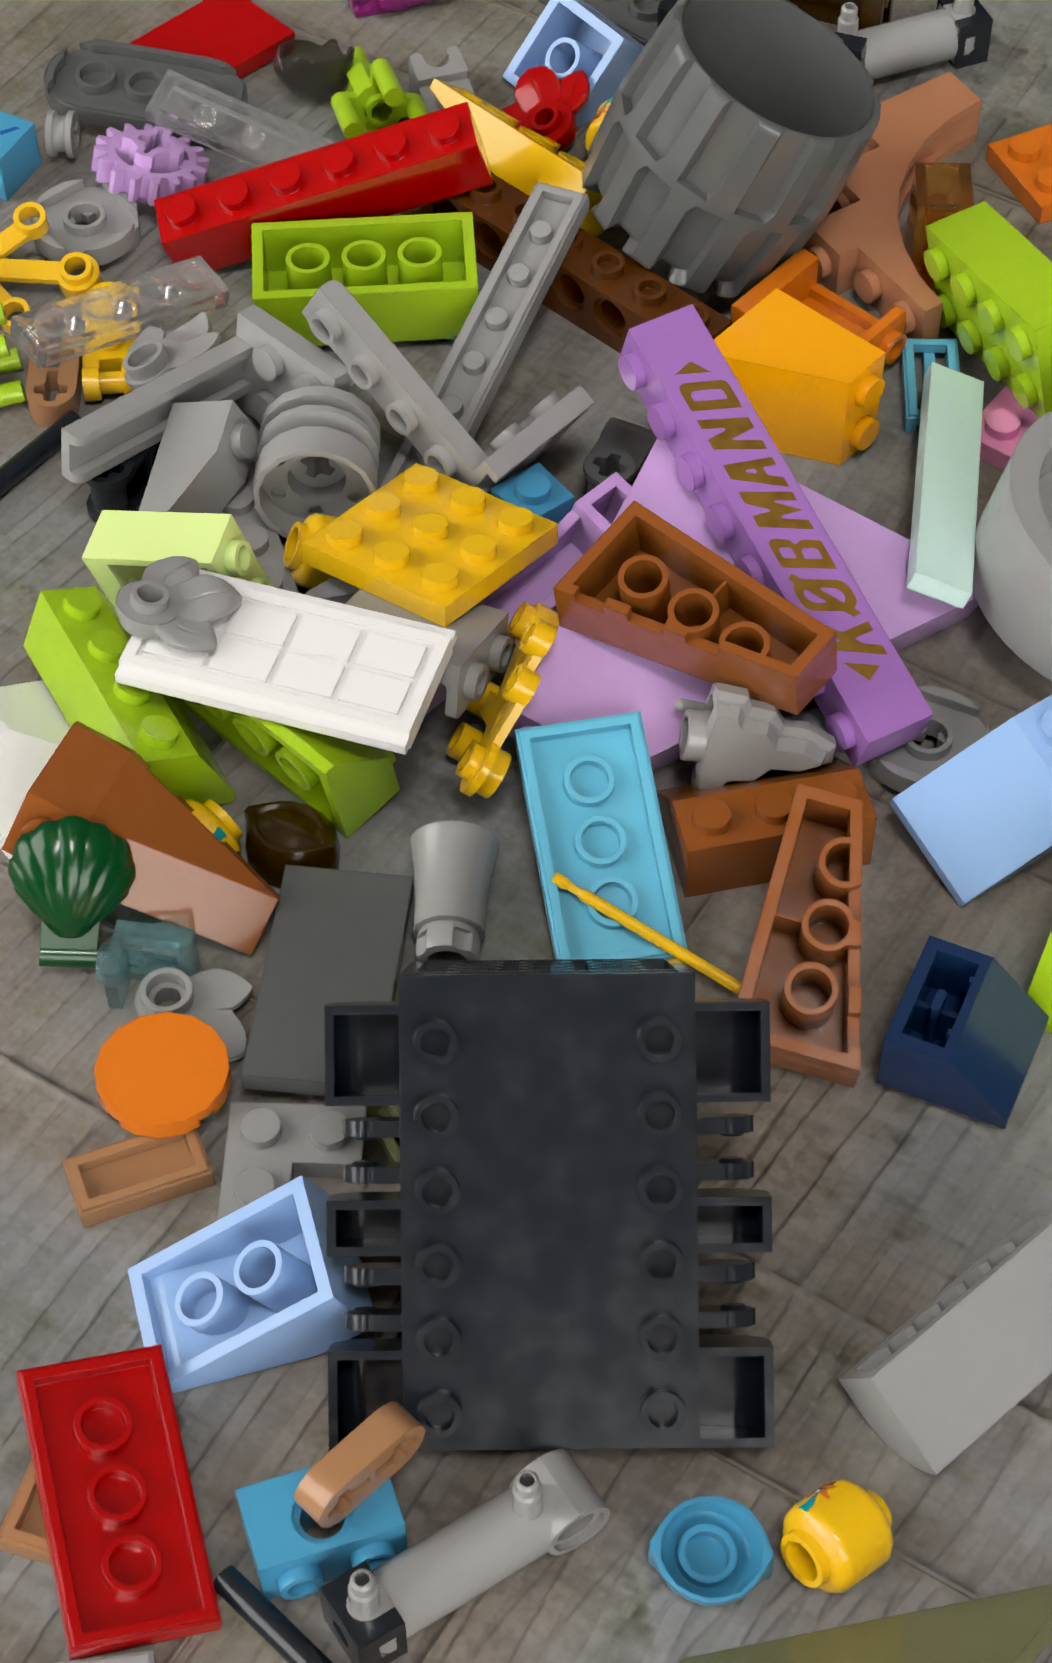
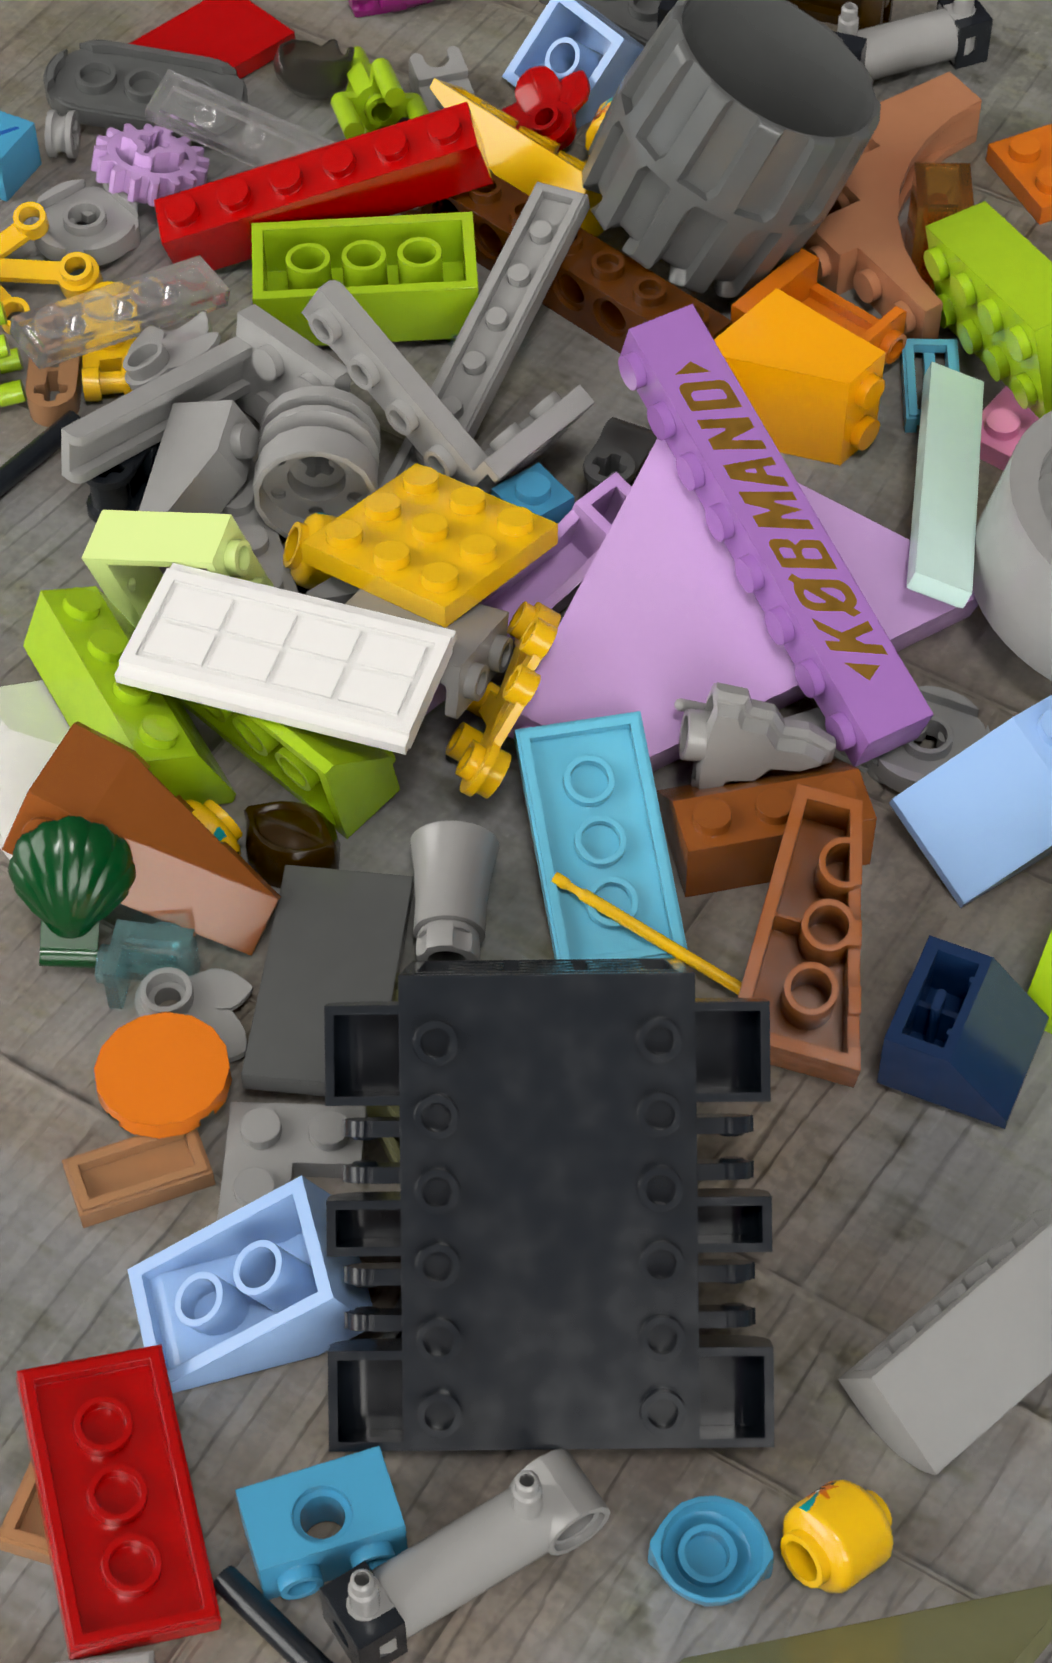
(176, 604): light grey plate -> none
(359, 1464): medium nougat beam -> none
(694, 612): dark orange wedge -> none

